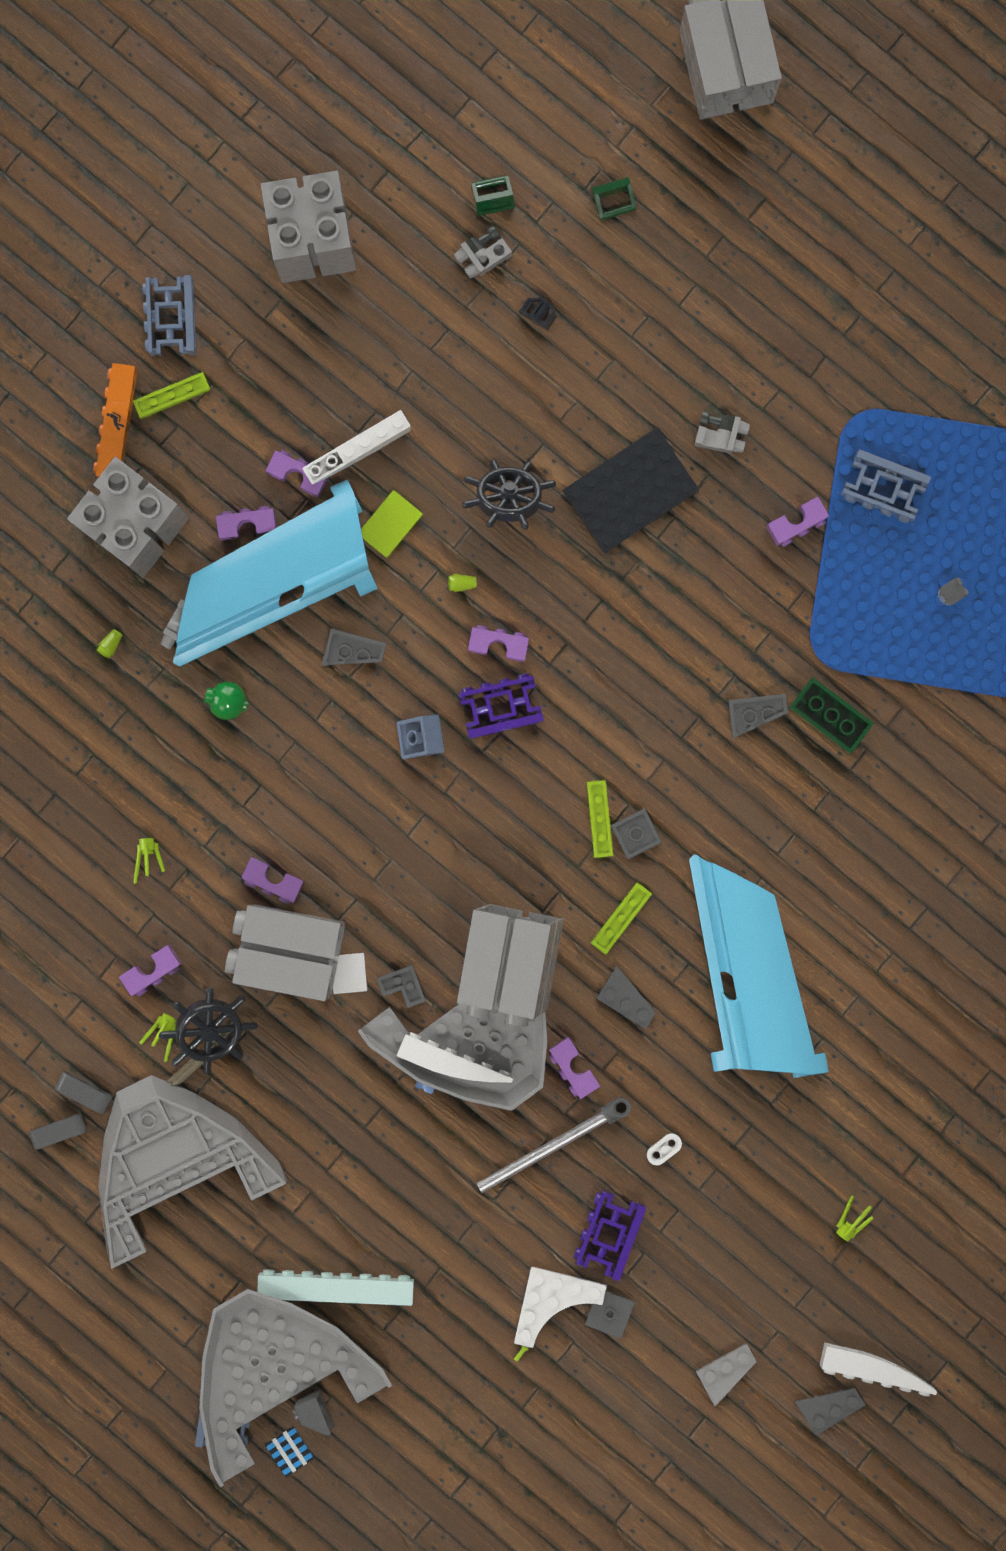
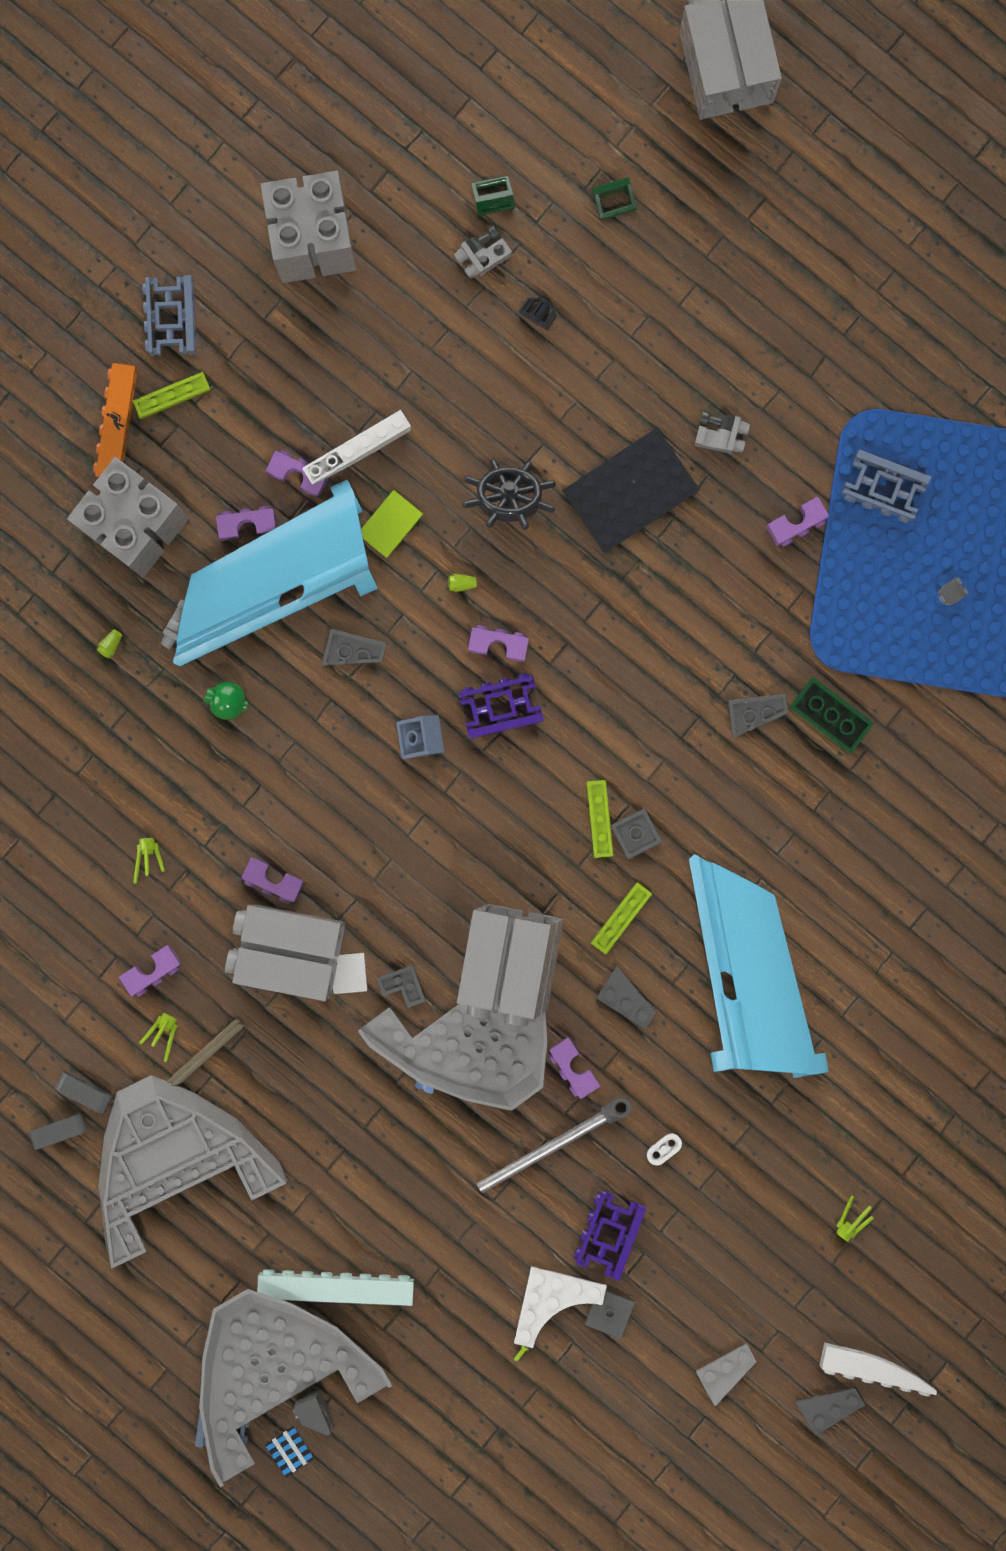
(208, 1030): black piece -> none
(447, 1062): white slope -> none

